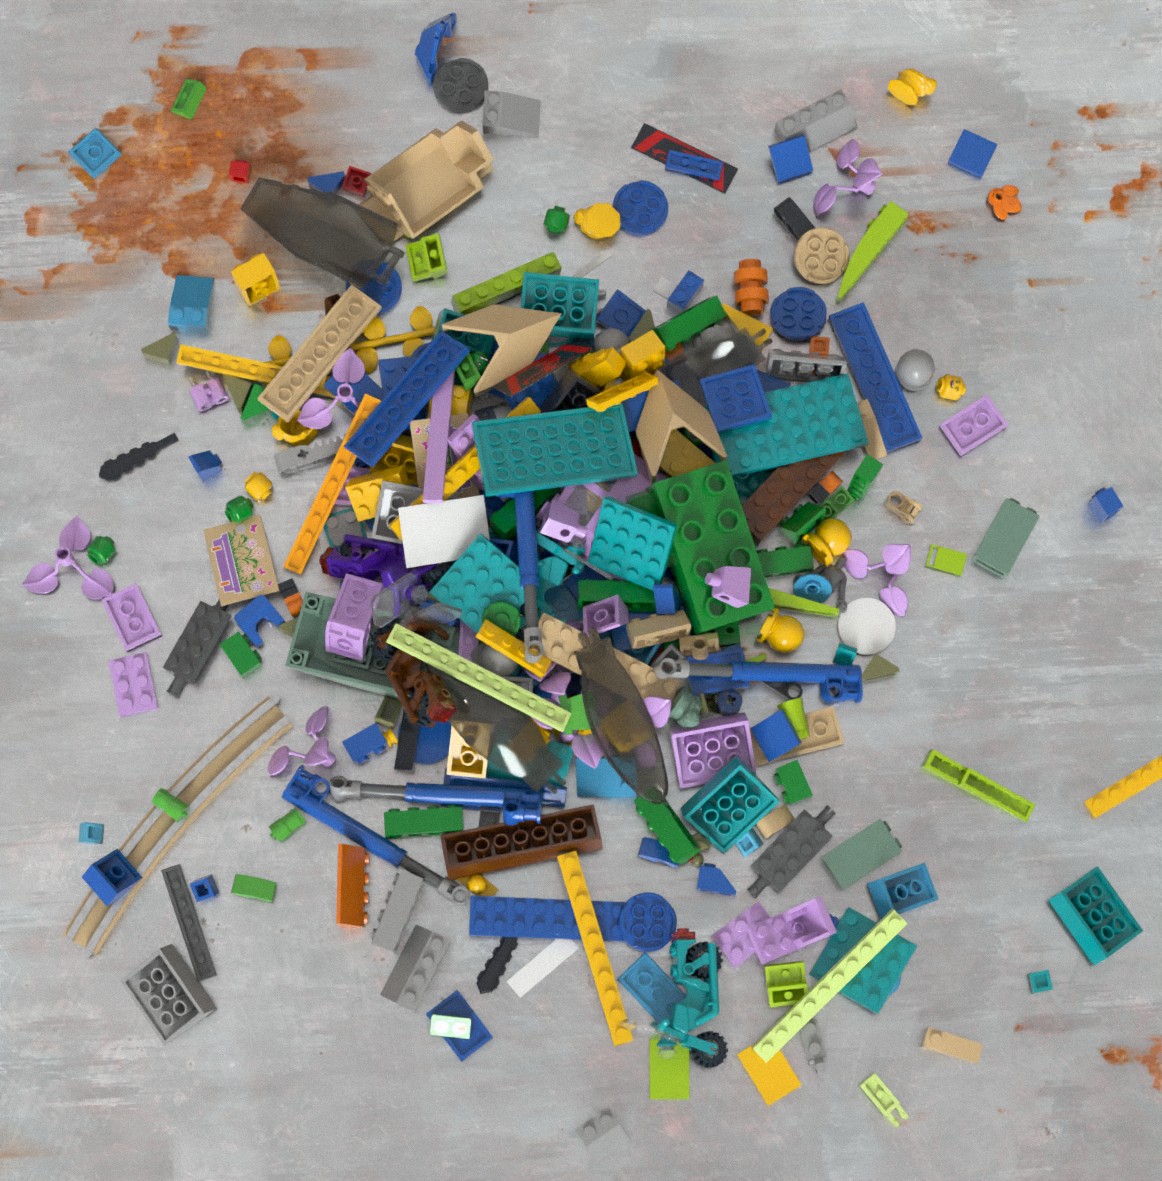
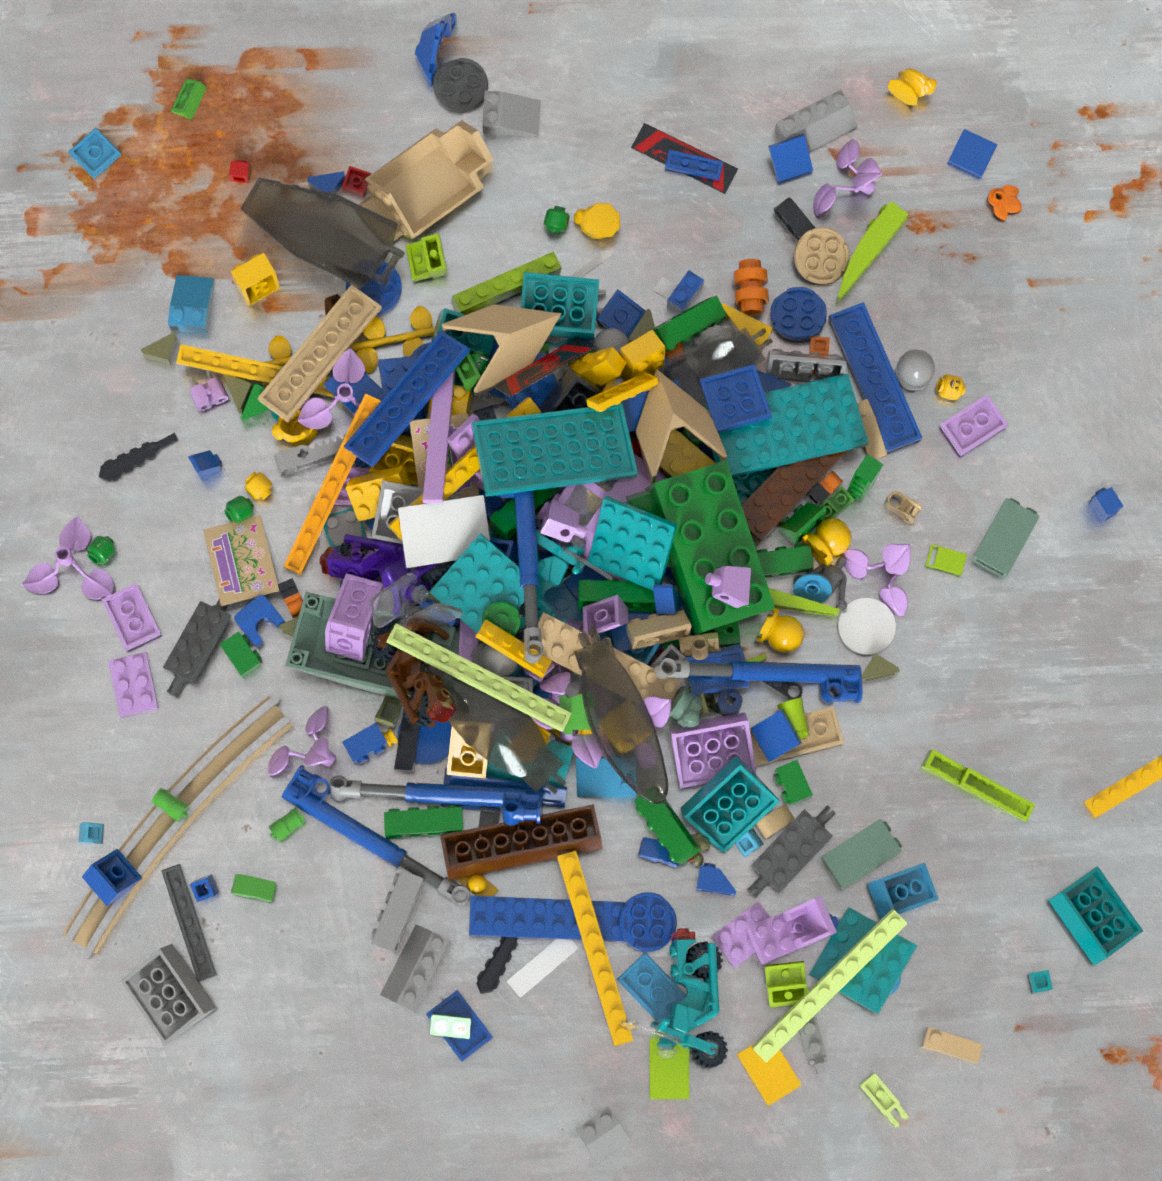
(351, 886): orange slope -> none
(574, 687): dark blue plate -> none
(641, 207): blue tile -> none
(845, 654): teal plate -> none

